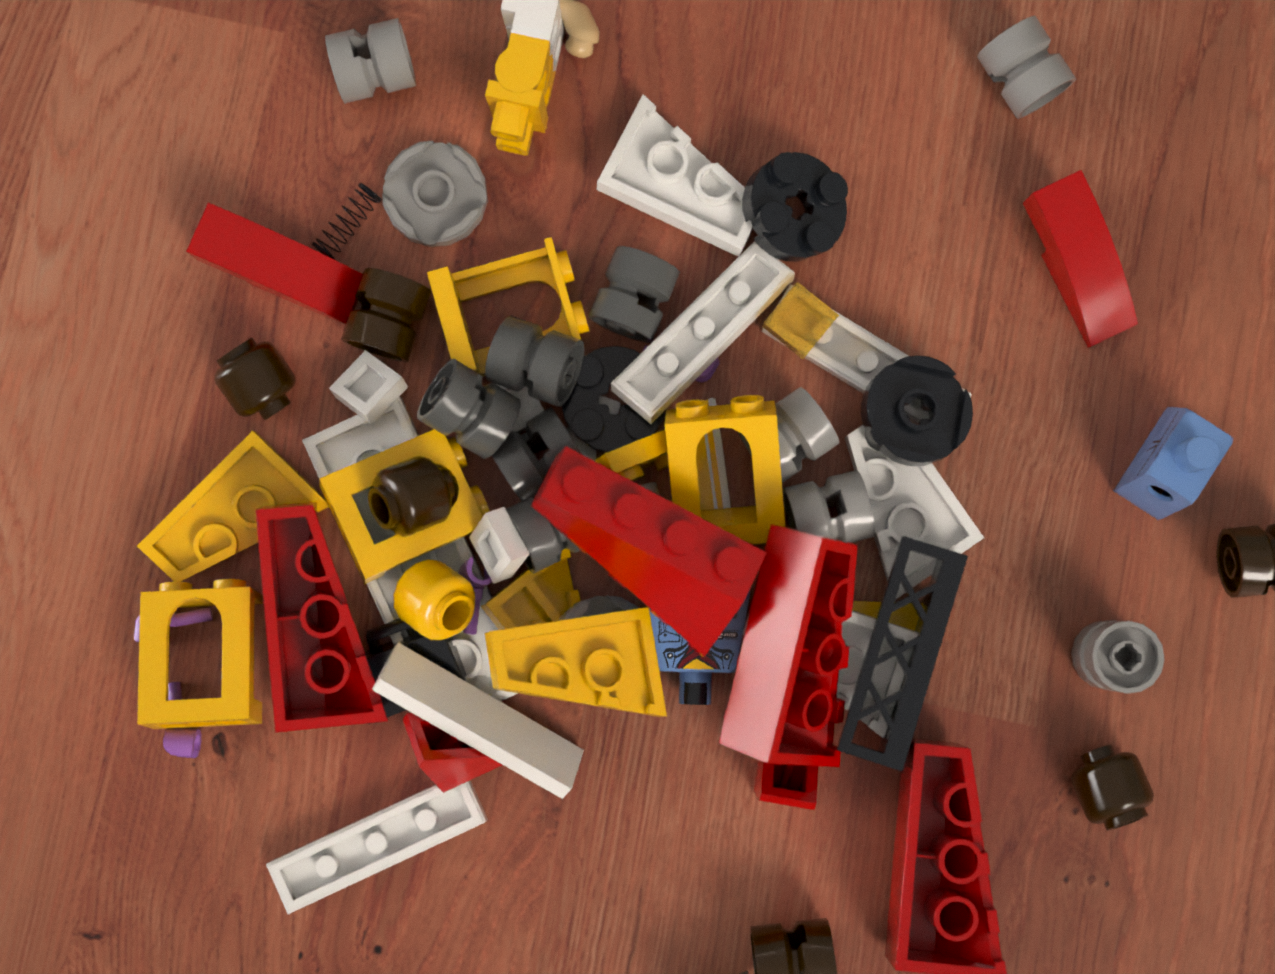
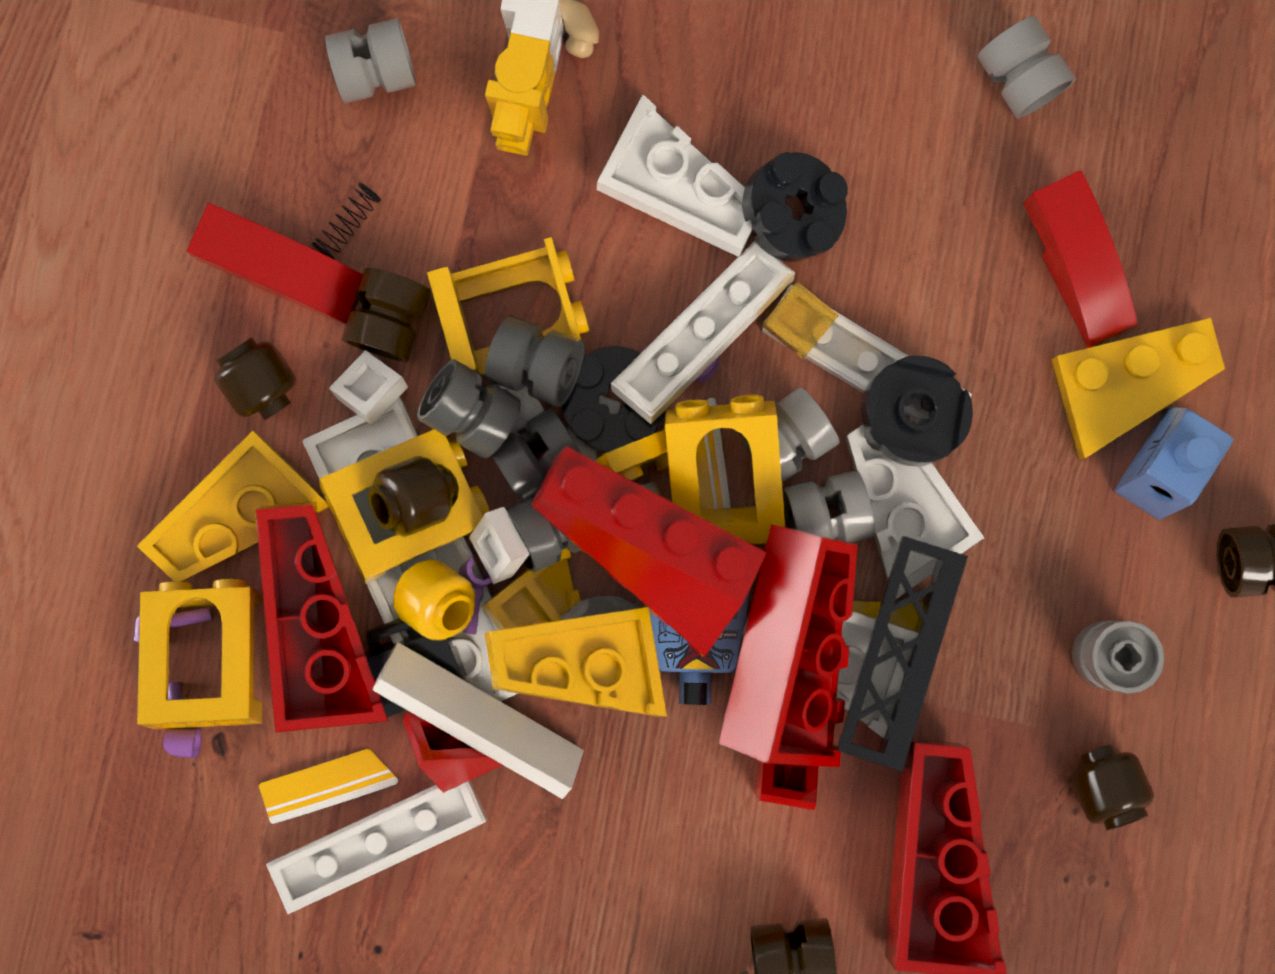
(325, 785): none -> yellow sticker
(435, 193): light grey tile -> none
(634, 293): dark grey wheel -> none
(1131, 379): none -> yellow wing

